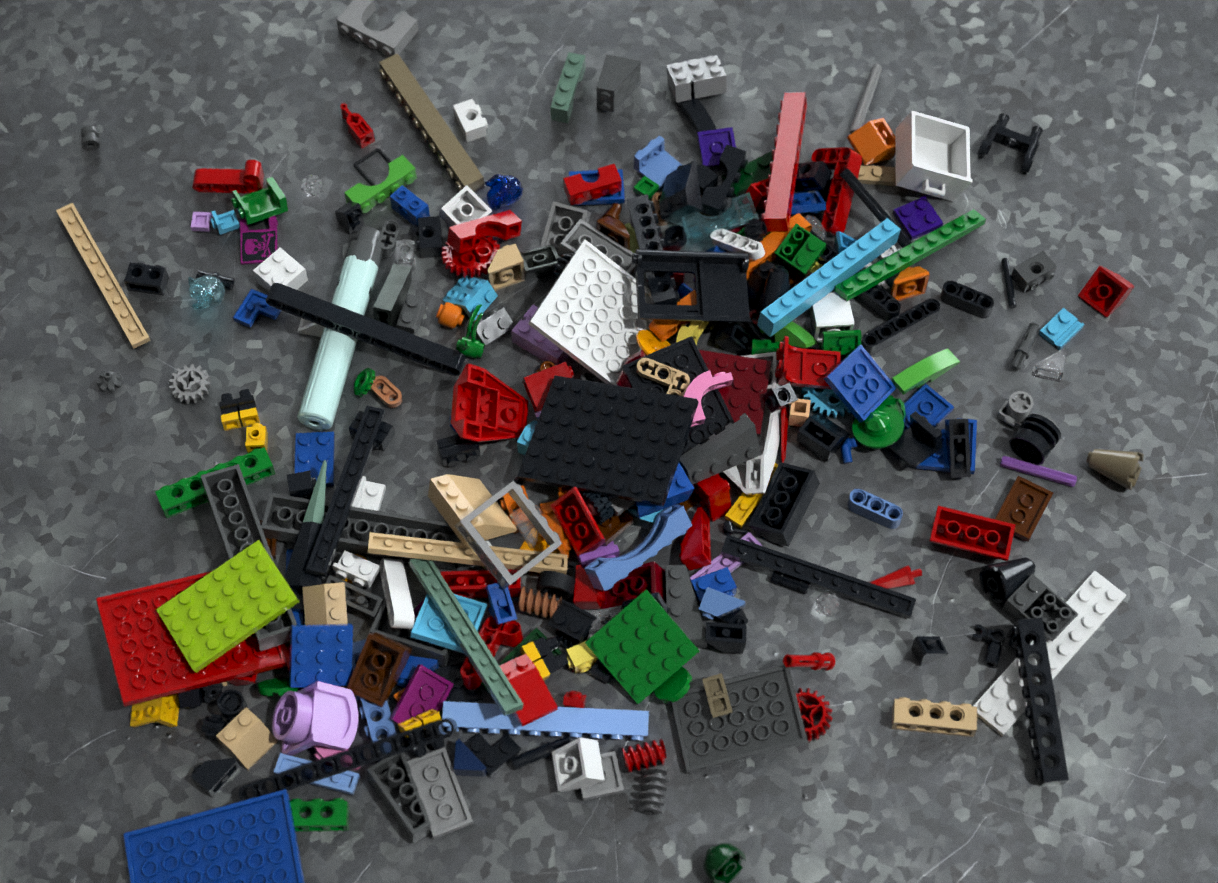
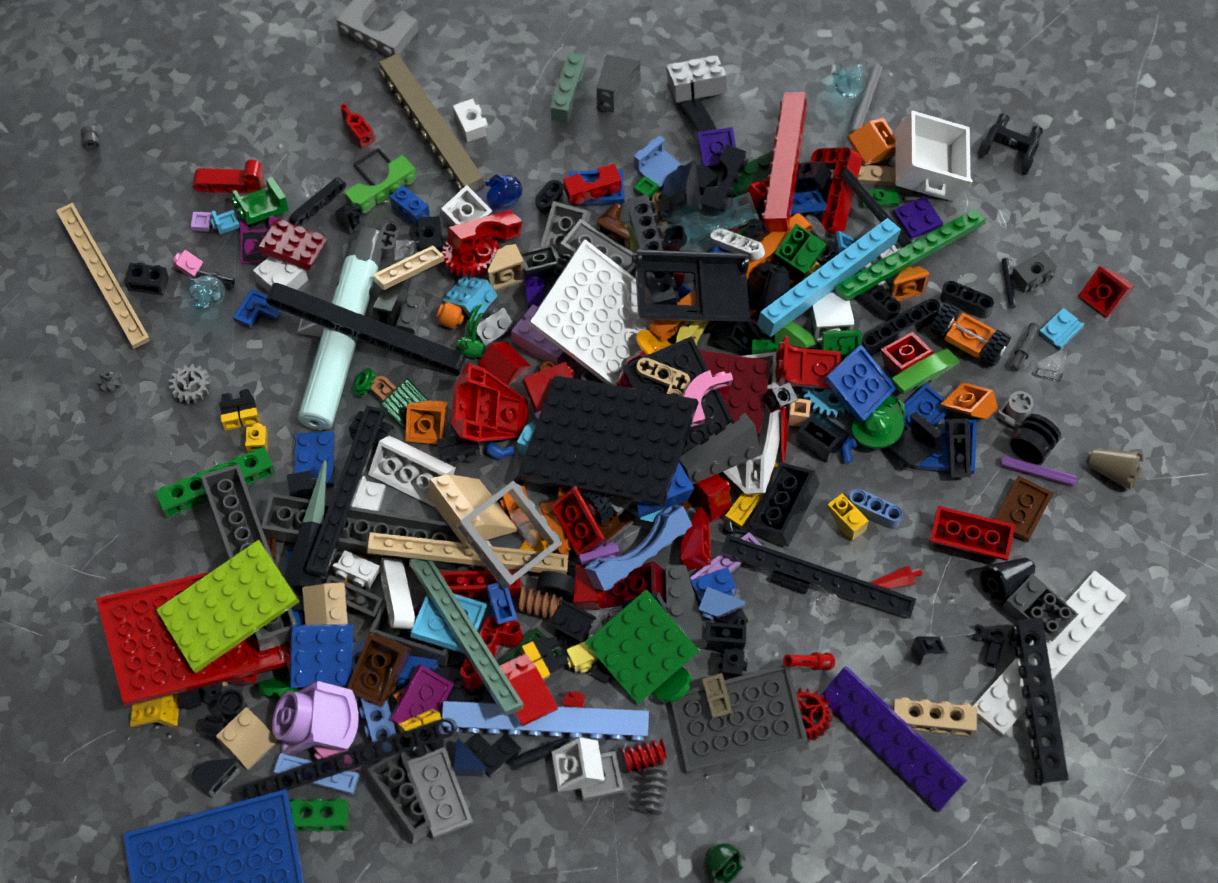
(186, 263): none -> bright pink bracket
(293, 244): none -> plate
(318, 202): none -> black beam
(397, 401): none -> clear green tile
(407, 468): none -> white slope
(408, 267): none -> tan plate
(426, 421): none -> orange slope
(497, 452): none -> blue arm
(504, 362): none -> red slope
(535, 291): none -> dark purple slope
(547, 196): none -> black plate
(733, 663): none -> black brick
(848, 517): none -> yellow slope
(849, 82): none -> clear light blue hair
(885, 197): none -> green plate
(893, 739): none -> dark purple plate
(904, 353): none -> red slope
(970, 334): none -> plate
(971, 401): none -> orange slope

